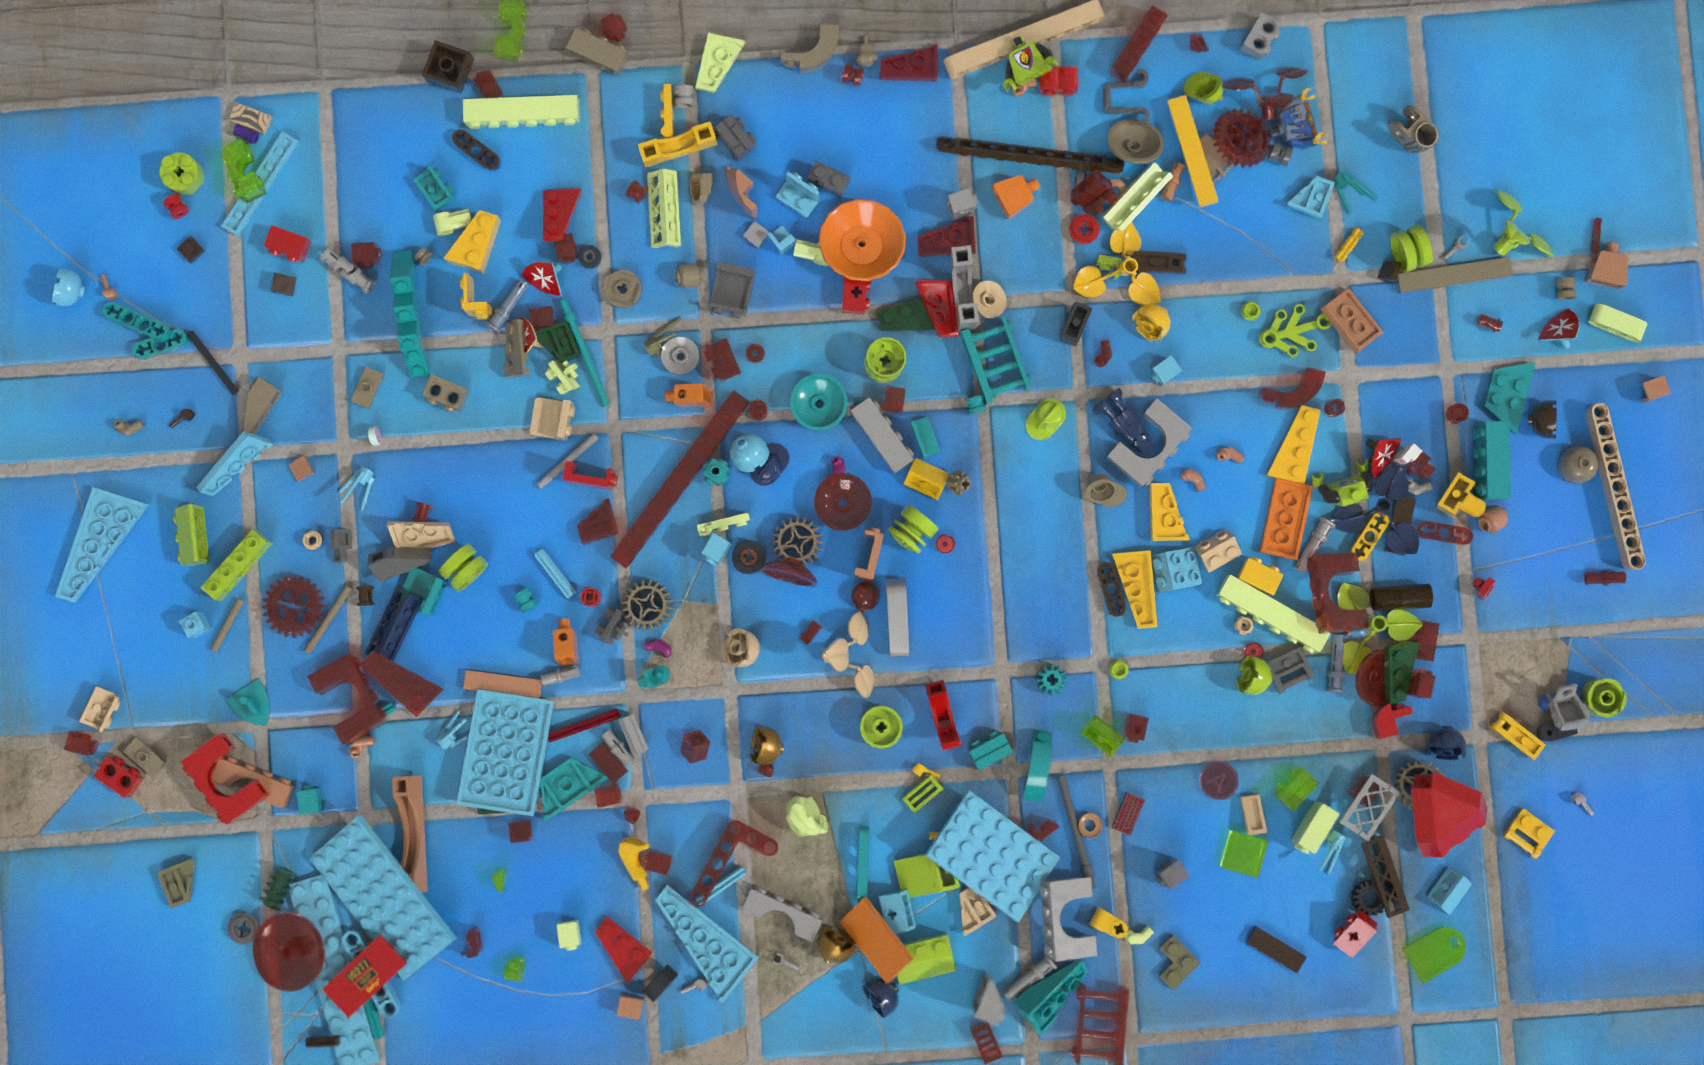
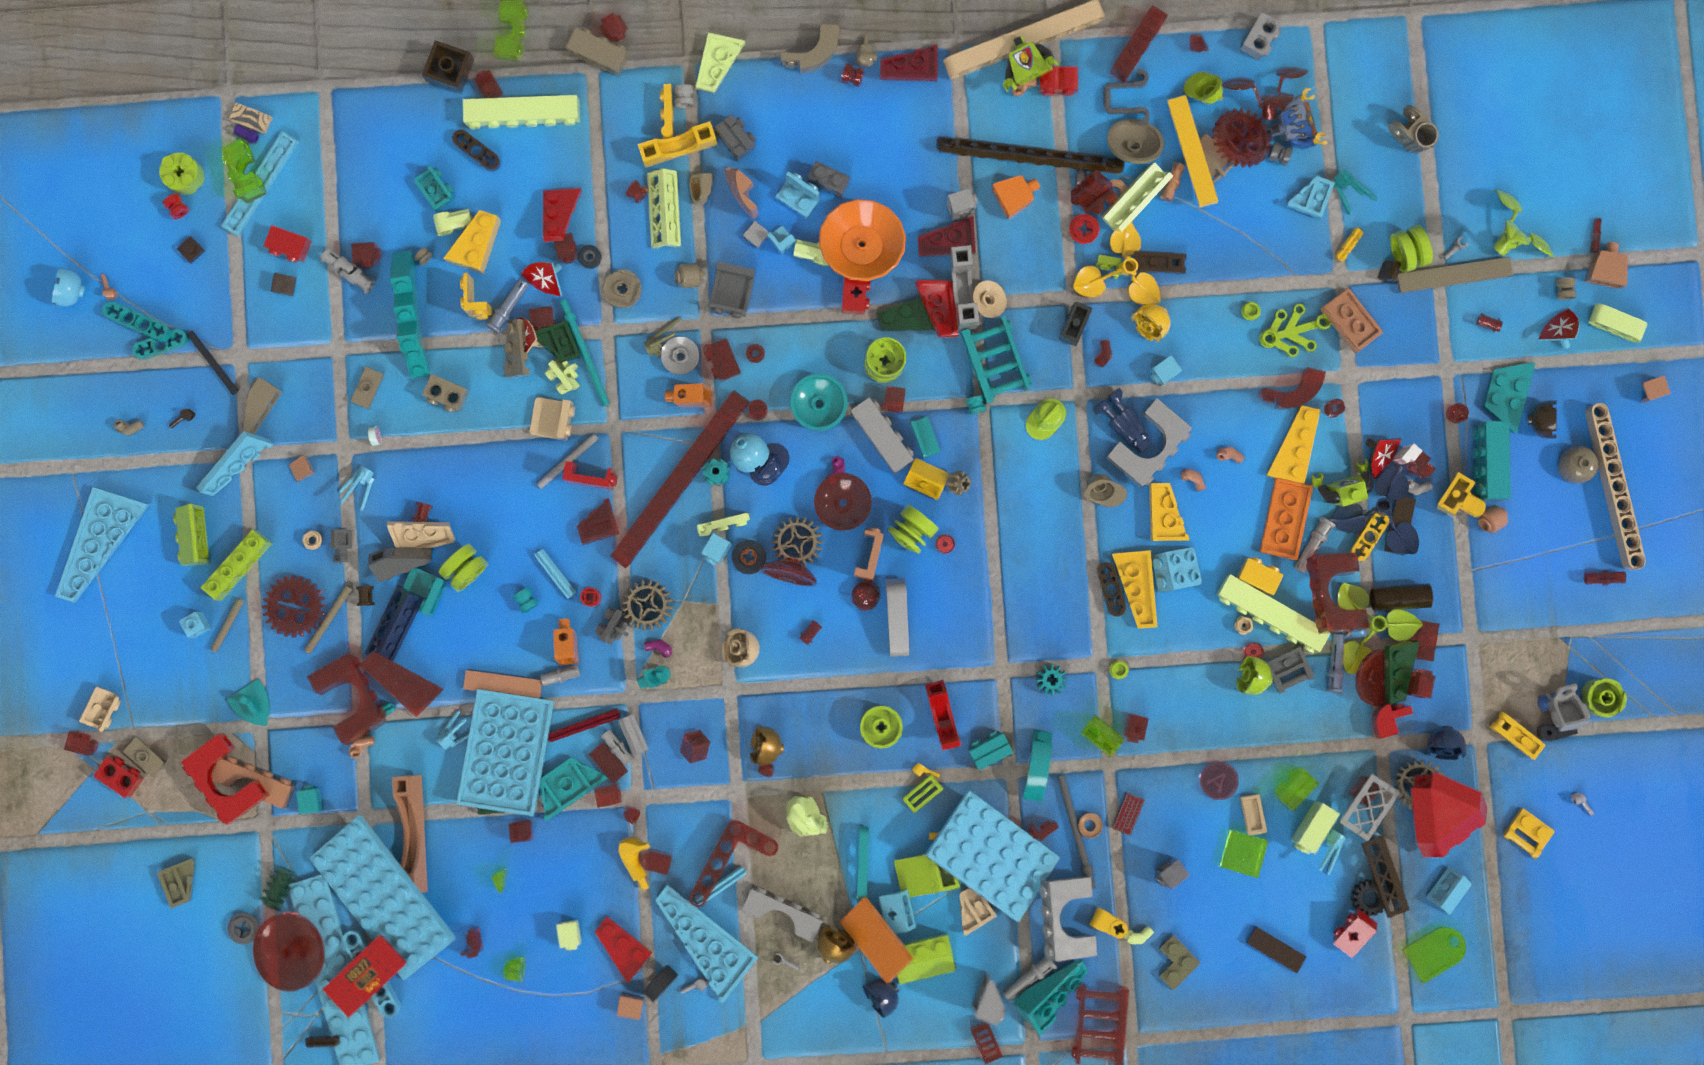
(373, 1019): teal axle -> none
(838, 654): tan plant -> none
(1218, 550): tan bracket -> none
(1458, 530): clear red beam -> none
(1484, 587): red tile -> none

